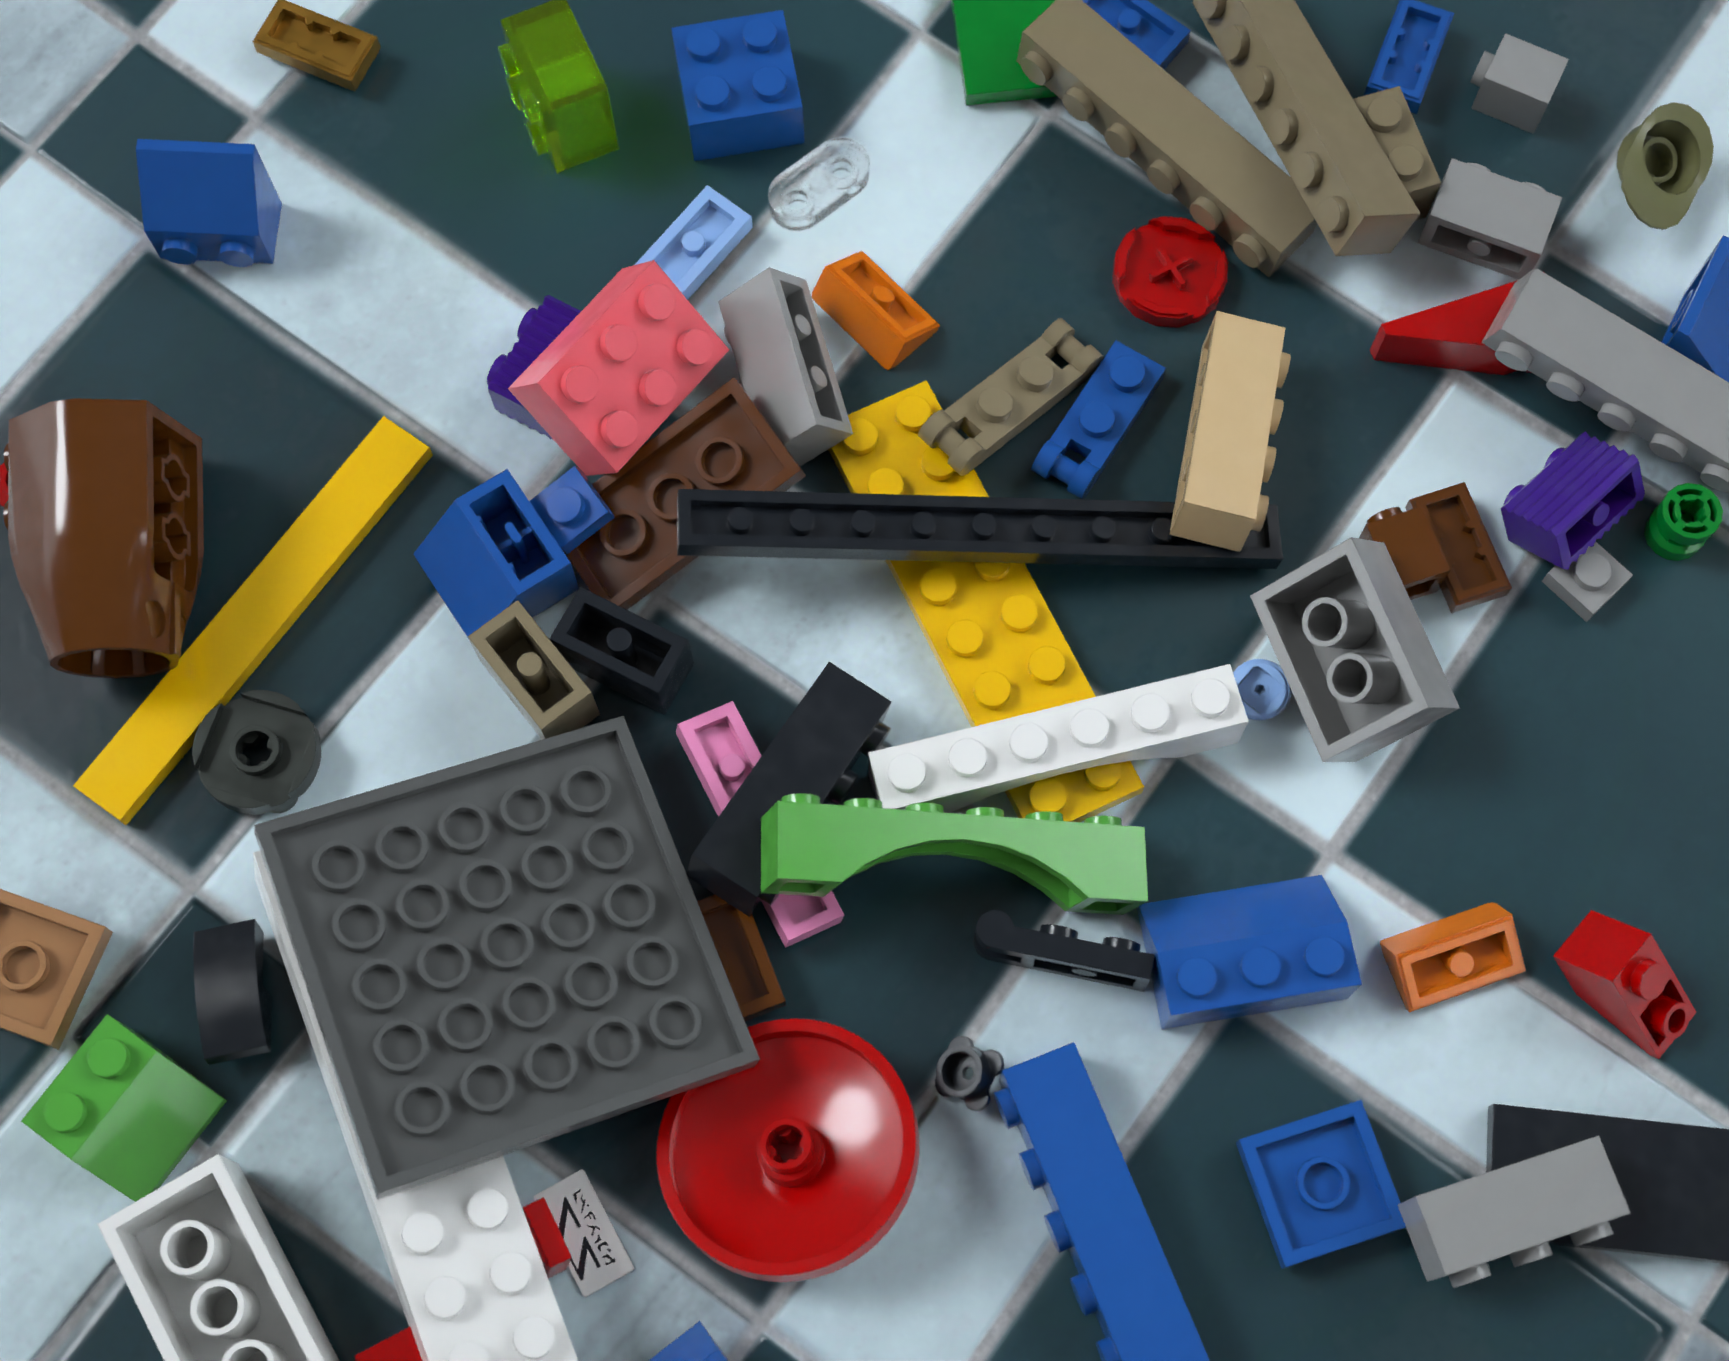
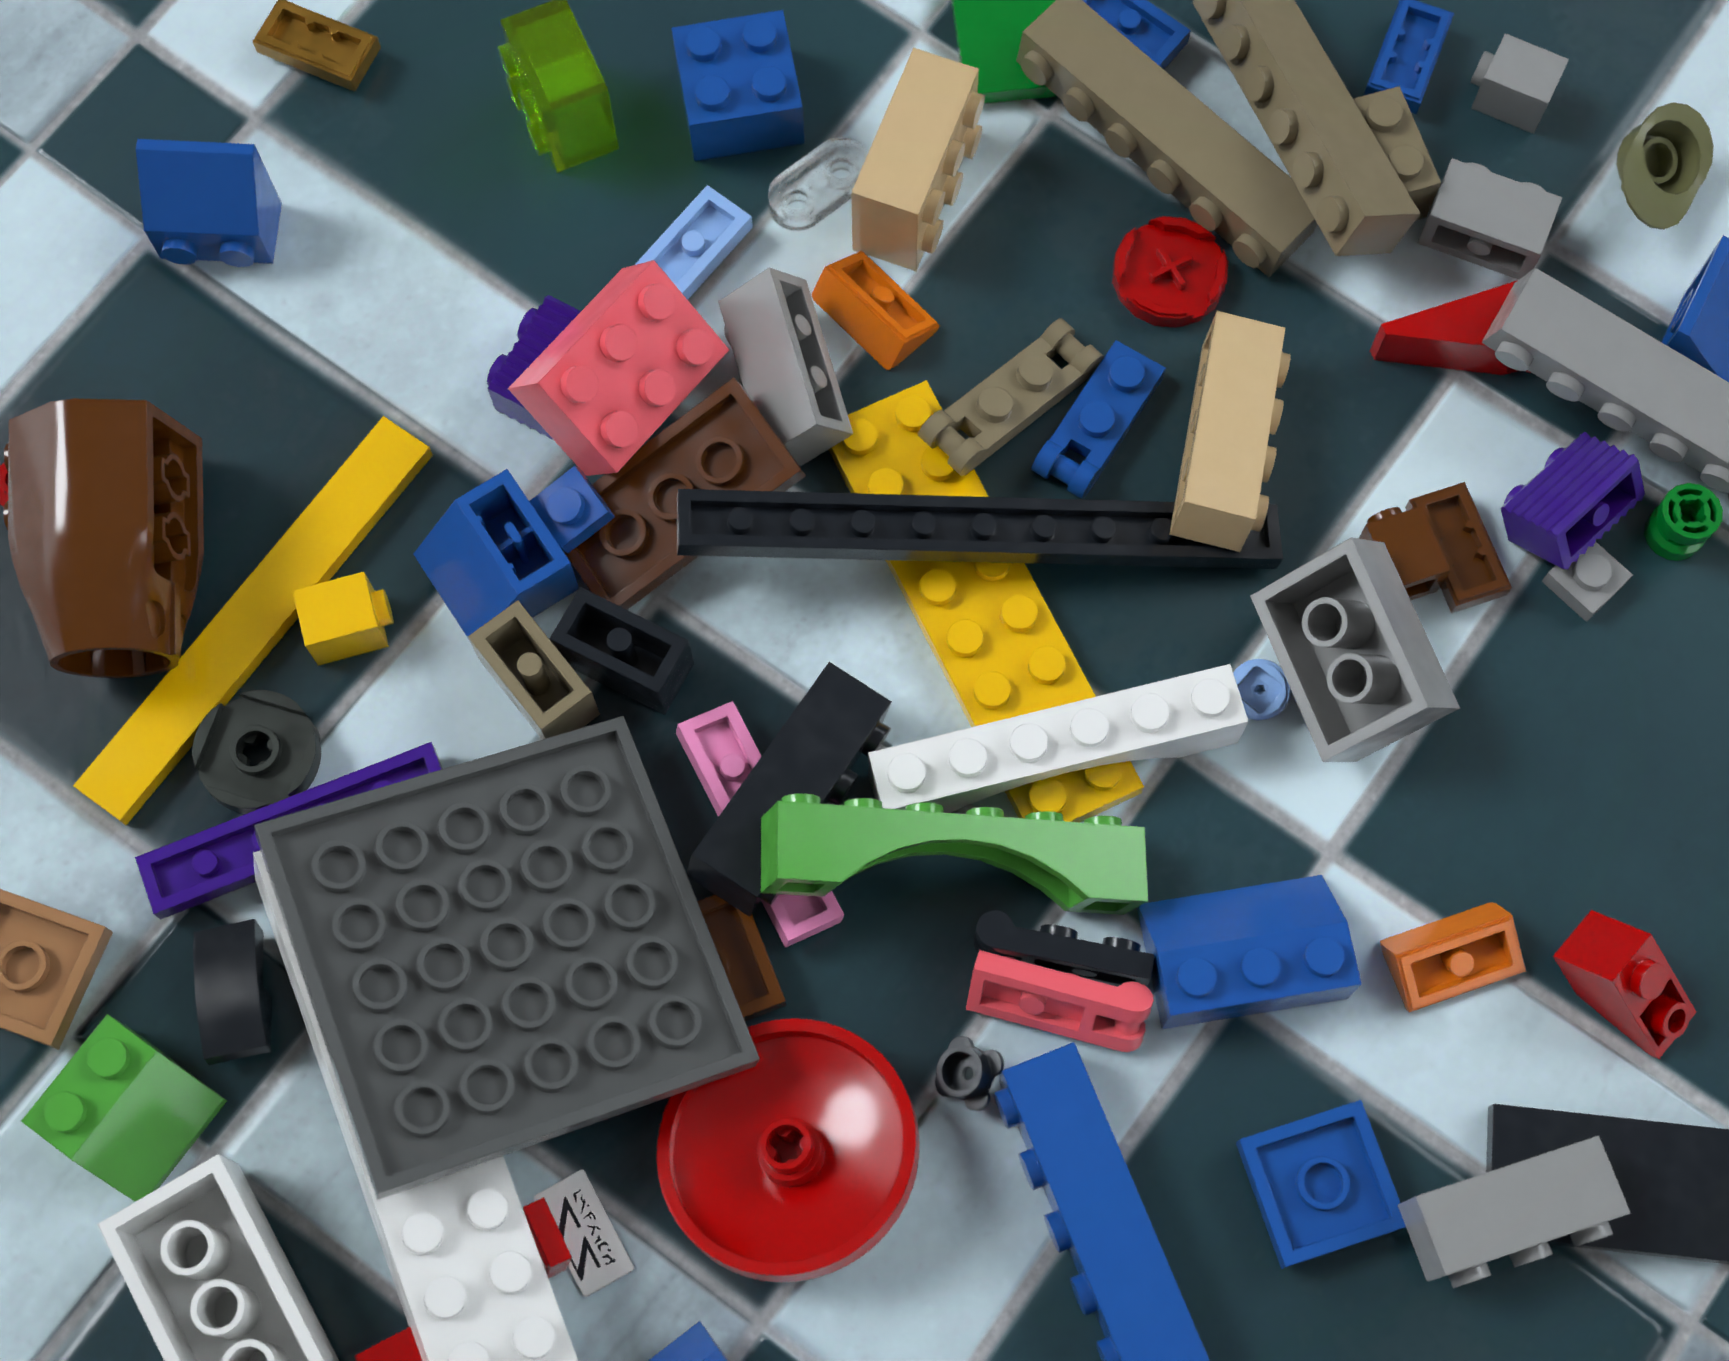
(222, 856): none -> dark purple plate
(342, 618): none -> yellow brick
(916, 160): none -> tan brick
(1060, 1002): none -> coral plate

